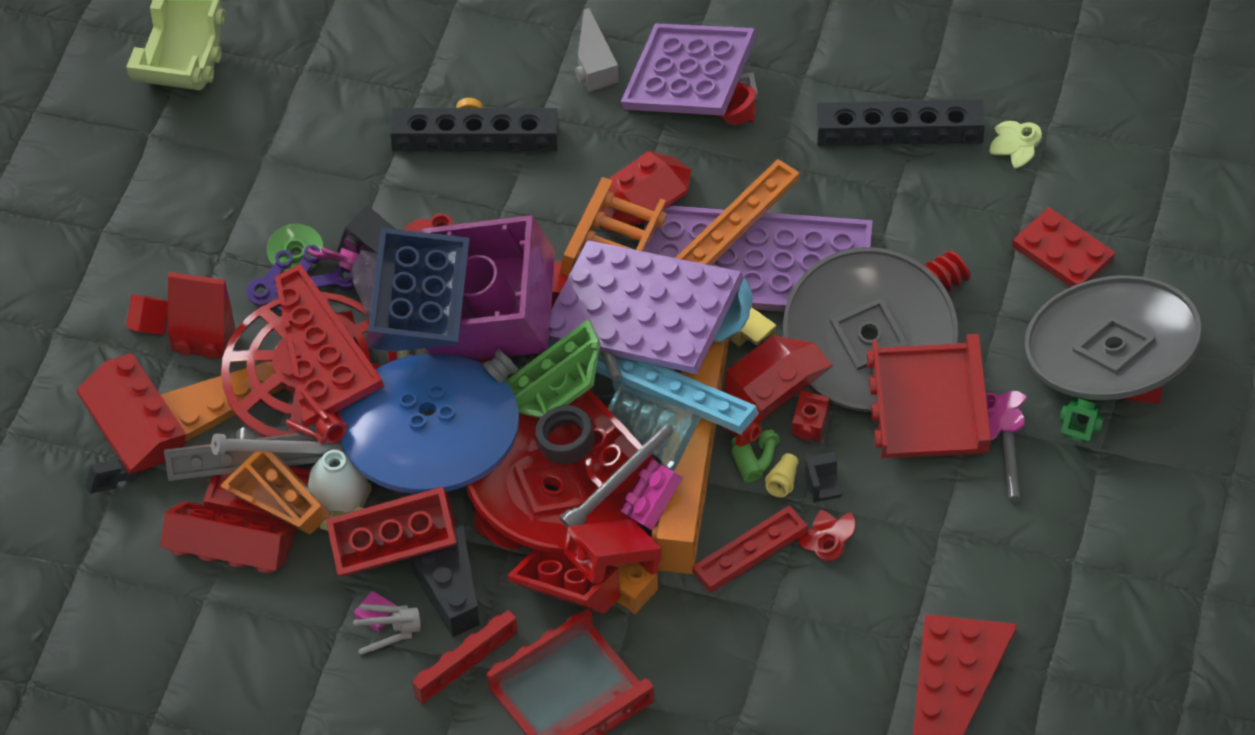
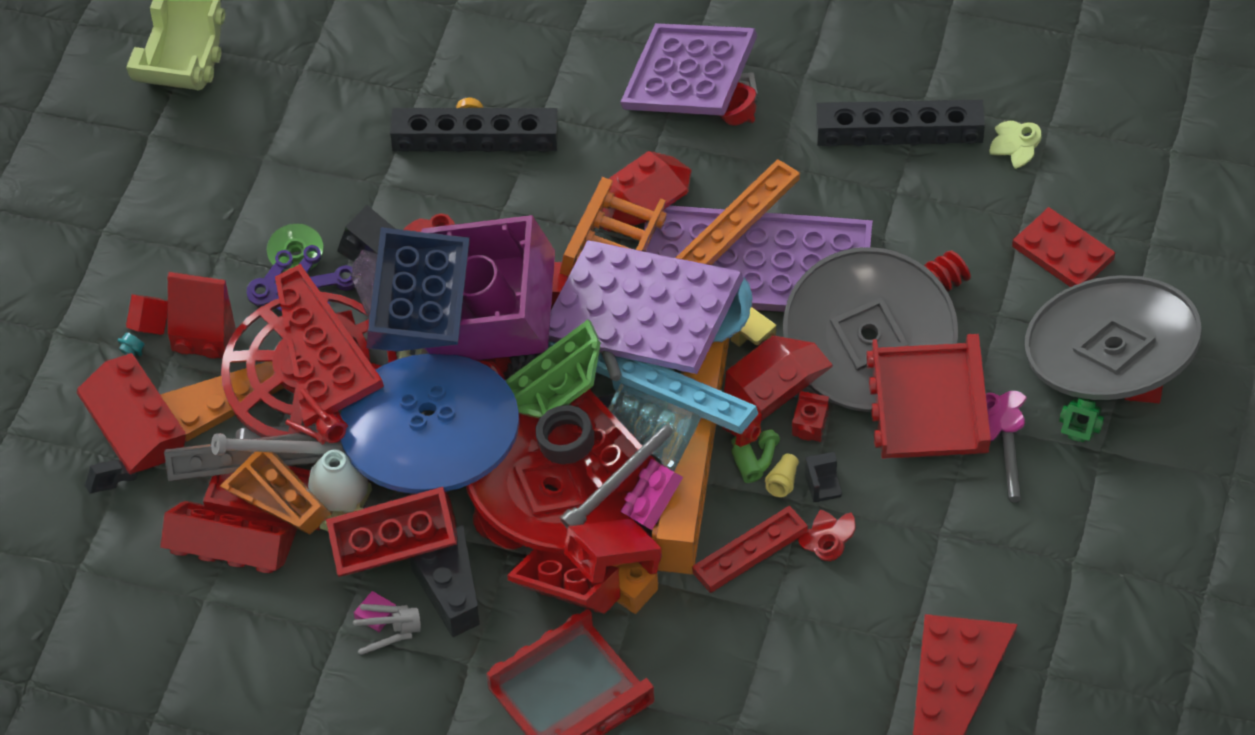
(130, 344): none -> teal plate
(345, 257): dark pink plate -> none
(471, 652): red plate -> none
(500, 366): dark grey wheel -> none
(595, 60): light grey slope -> none

